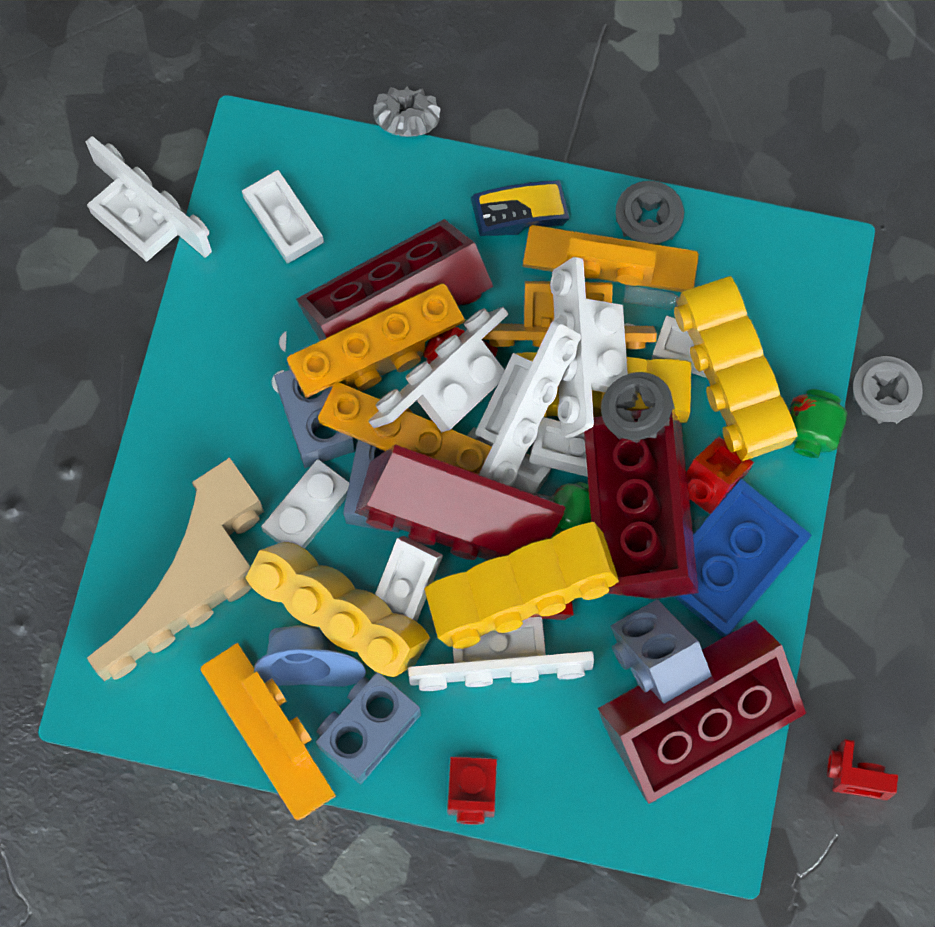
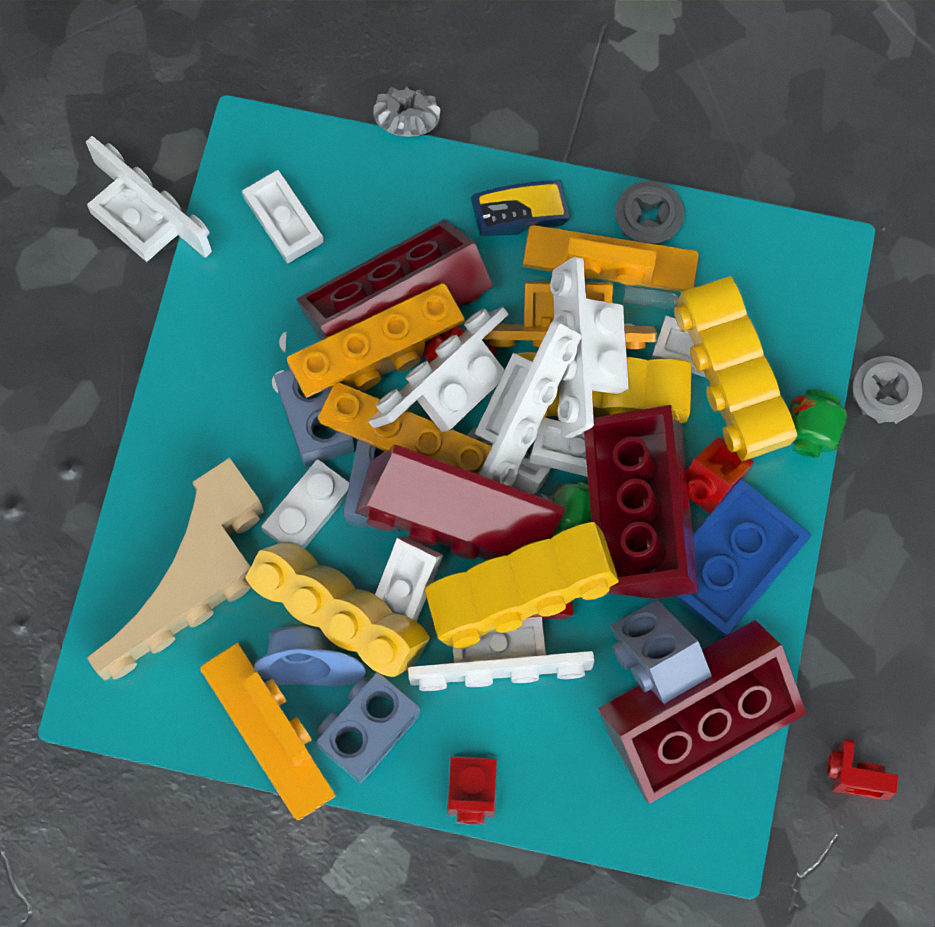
(623, 395): dark grey gear -> none

